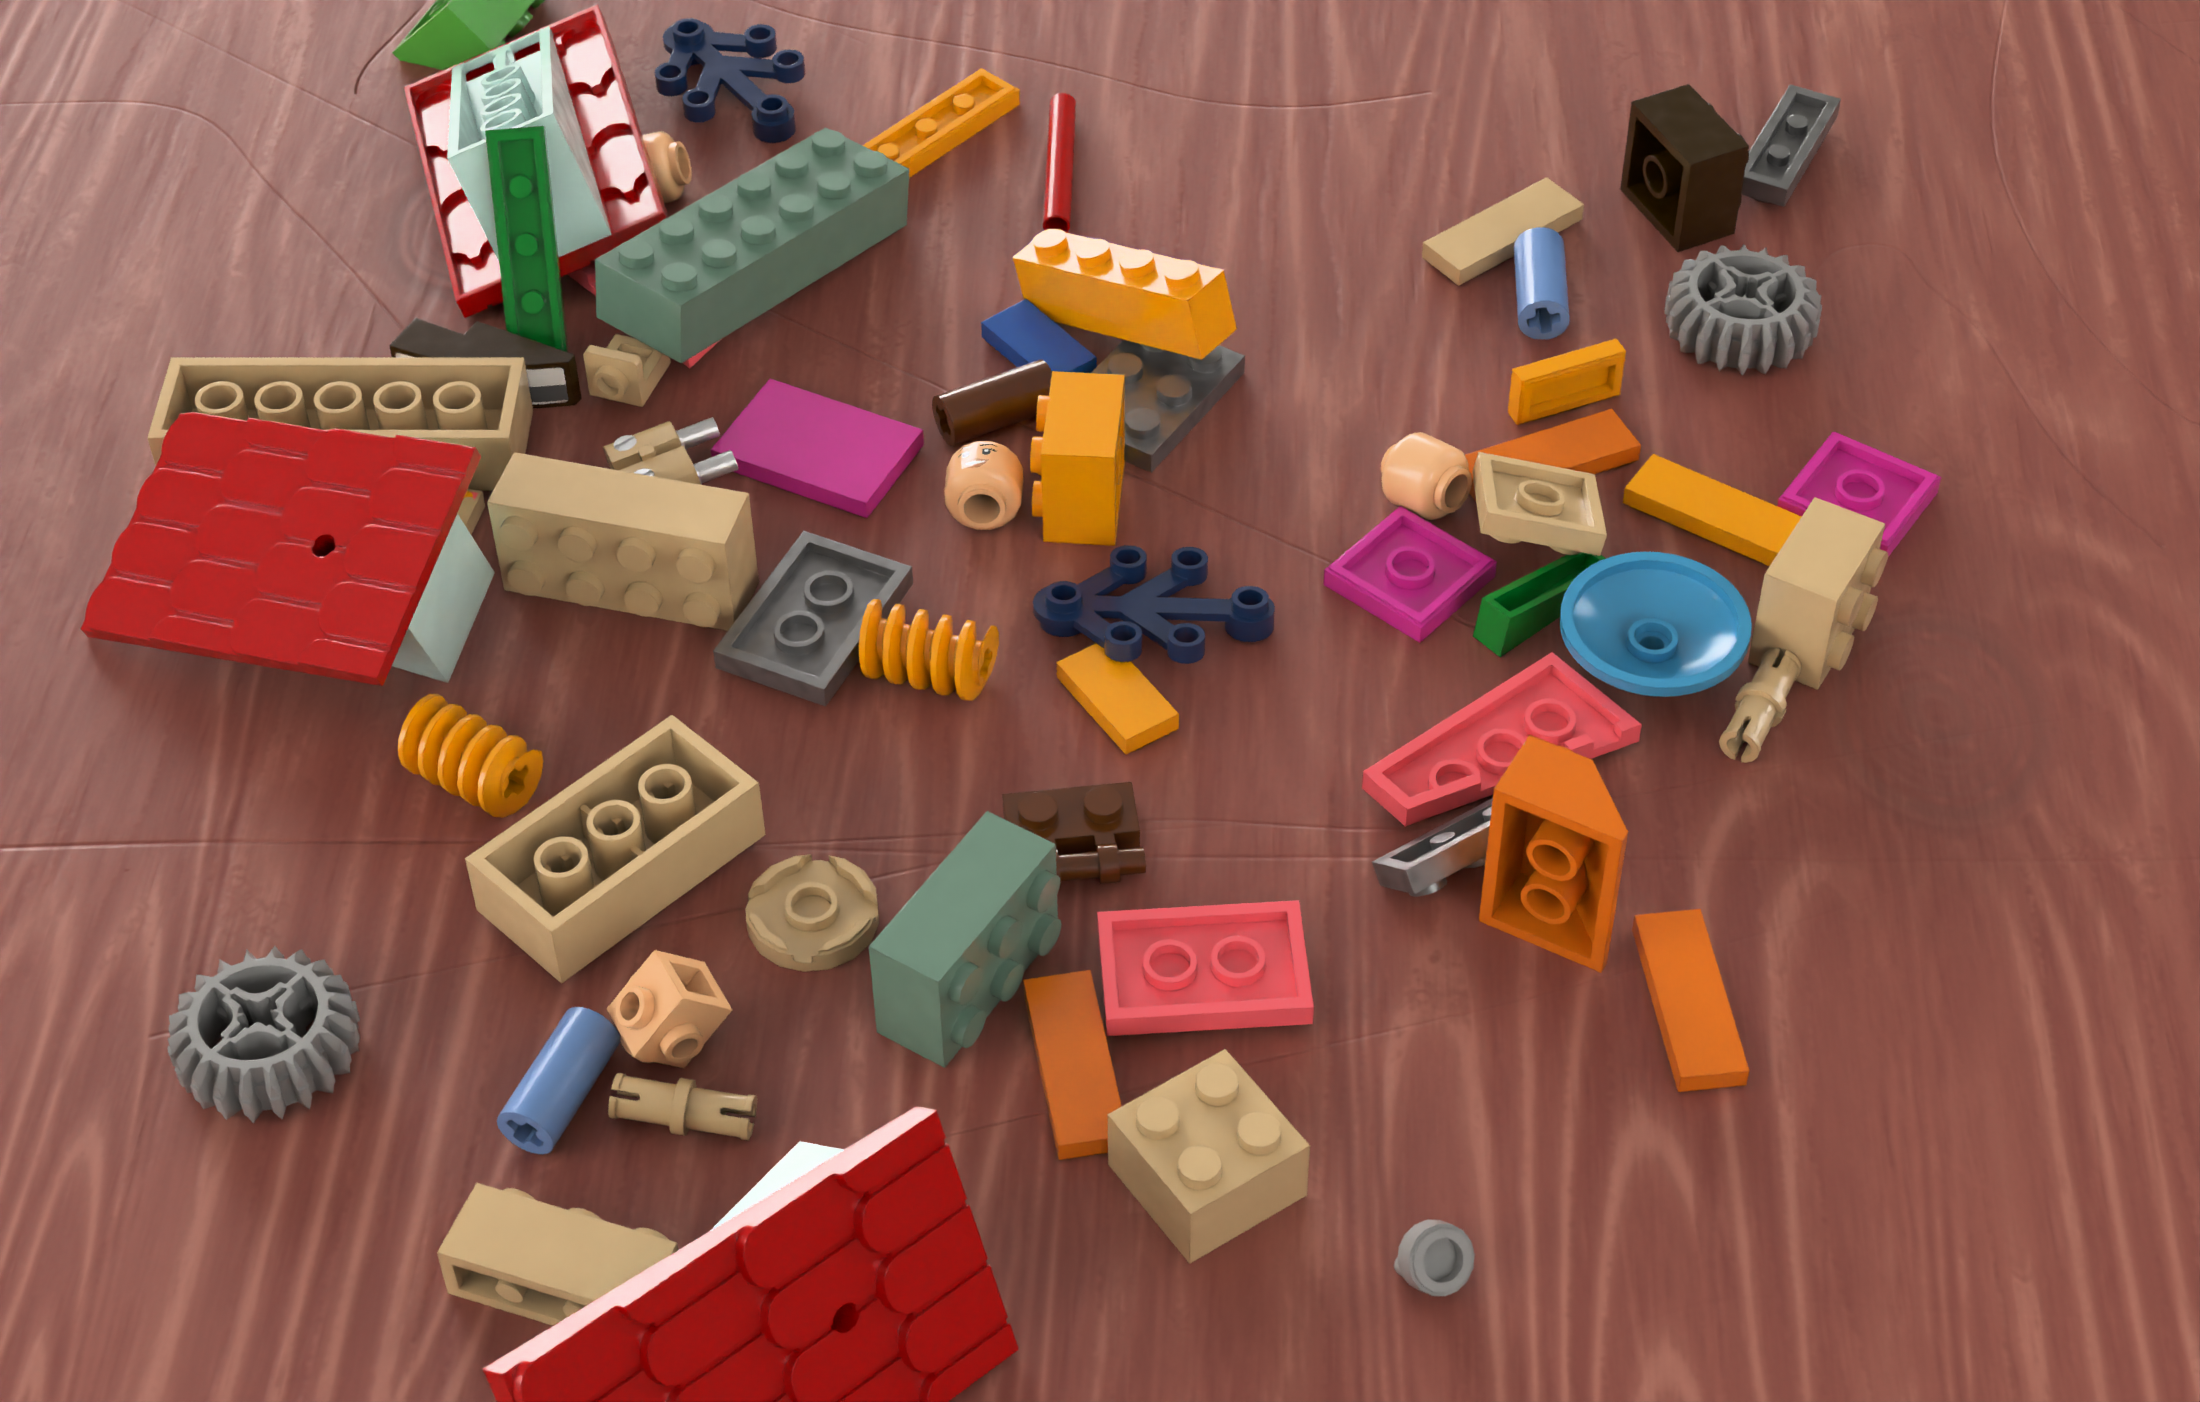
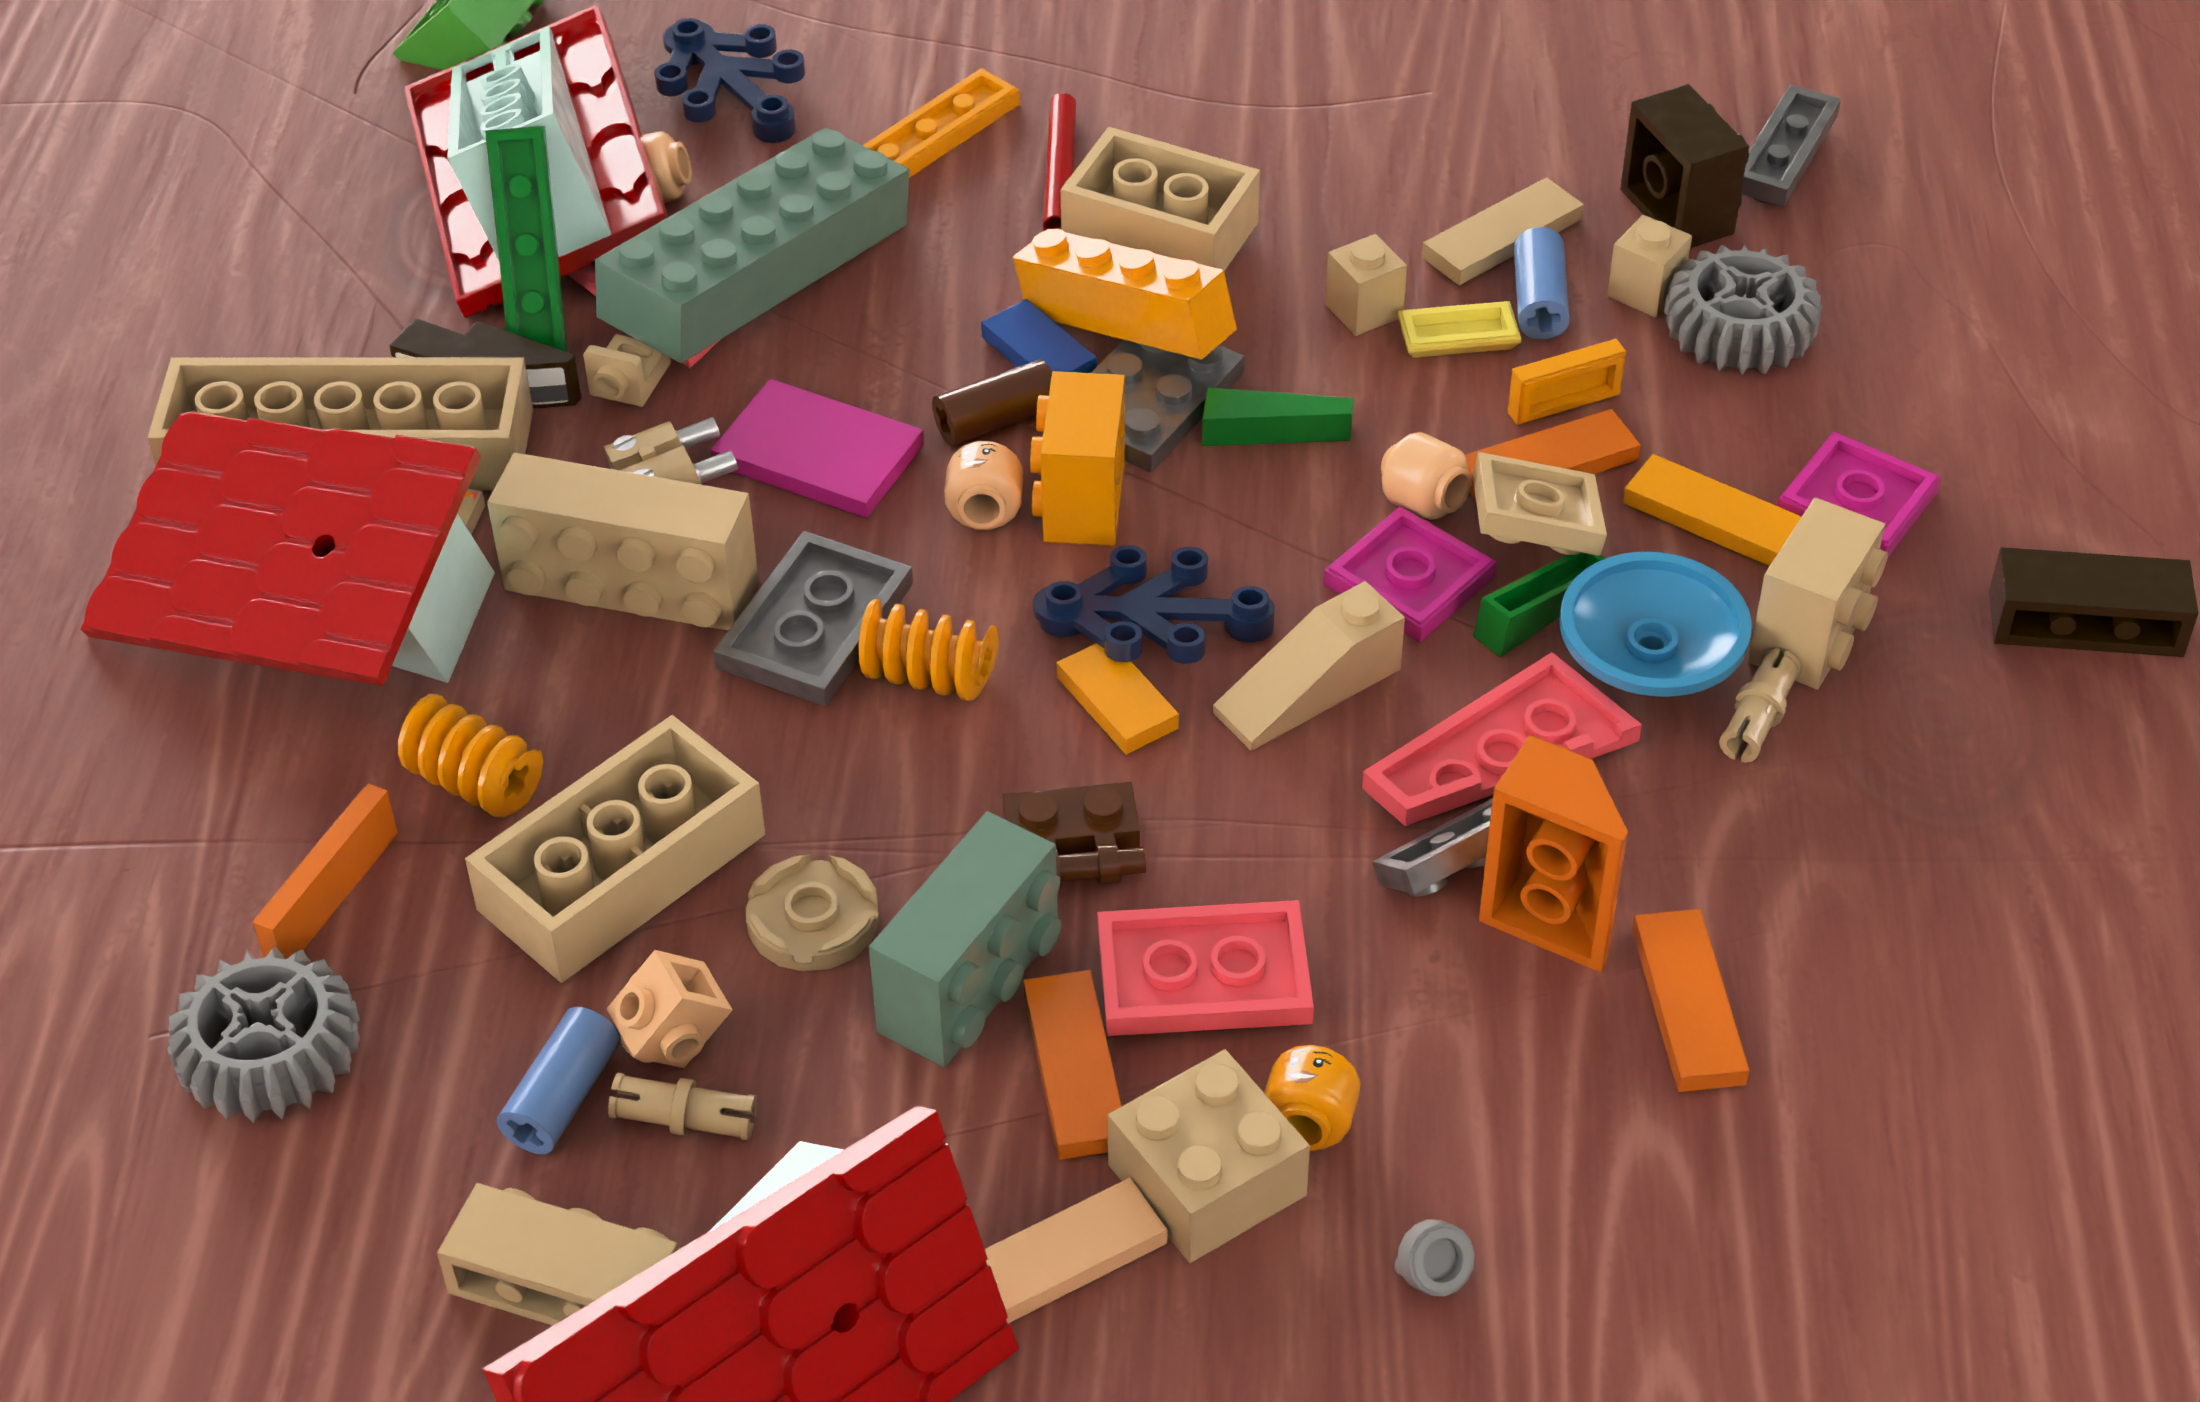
(327, 873): none -> orange tile
(1074, 1248): none -> light nougat tile
(1161, 199): none -> tan brick
(1273, 418): none -> green piece
(1315, 1093): none -> light orange head
(1316, 666): none -> tan slope
(1365, 284): none -> tan brick
(1459, 329): none -> light yellow tile
(1645, 264): none -> tan brick
(2092, 602): none -> dark brown brick

